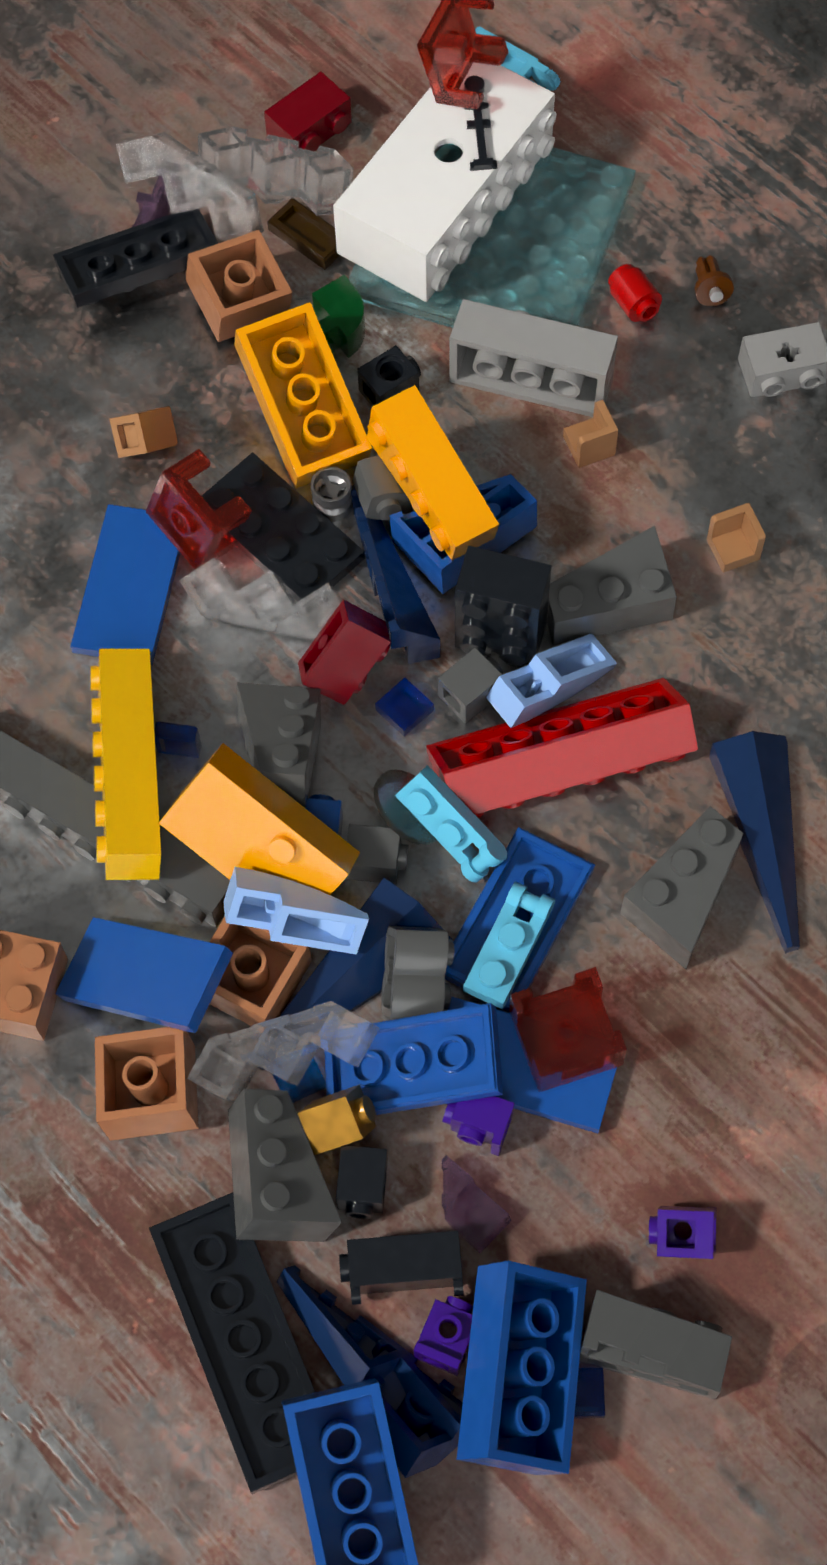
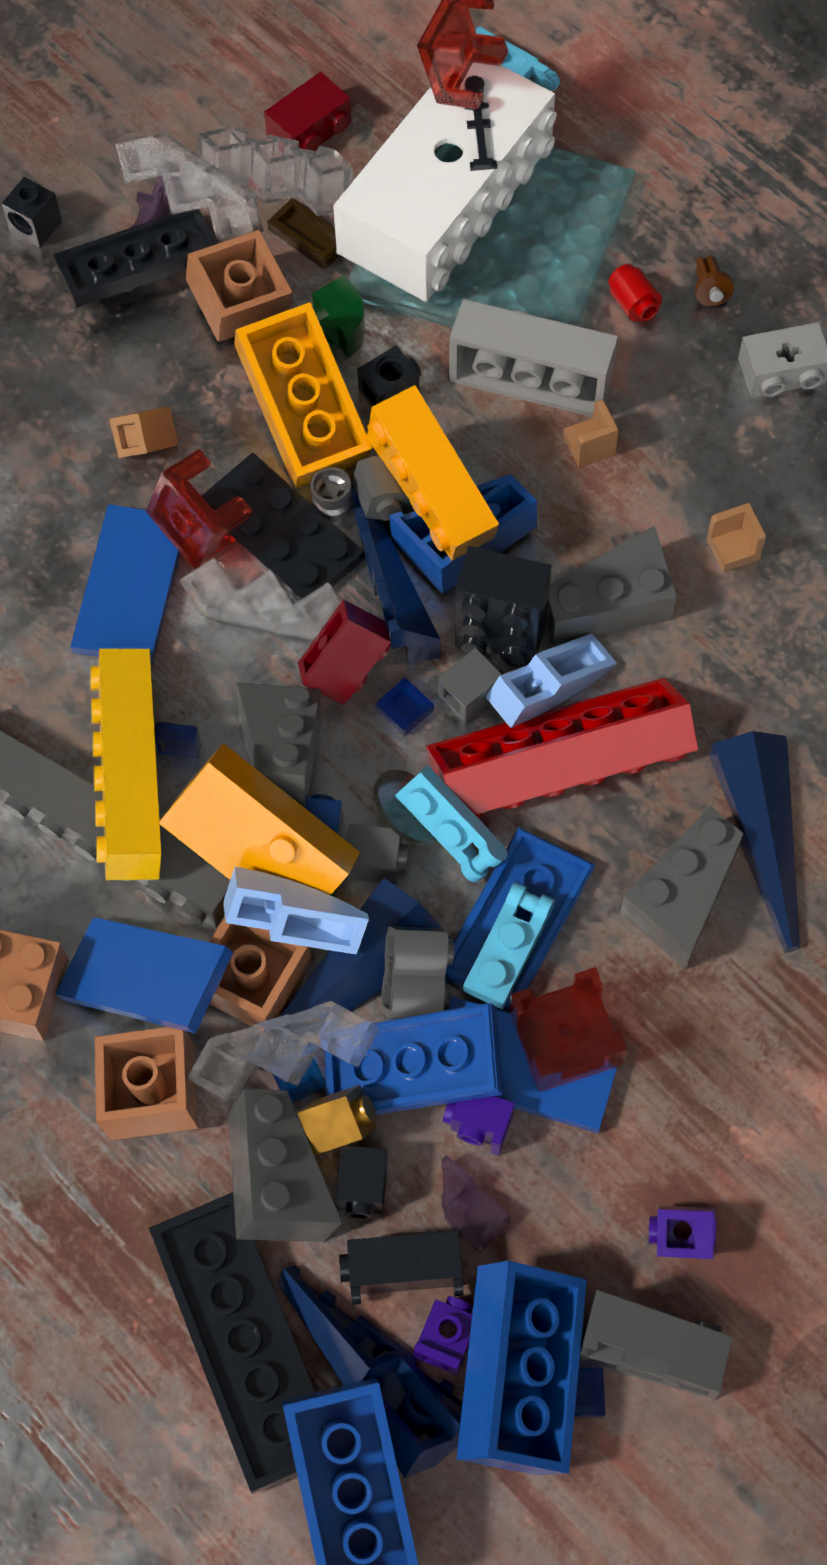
(31, 212): none -> black brick

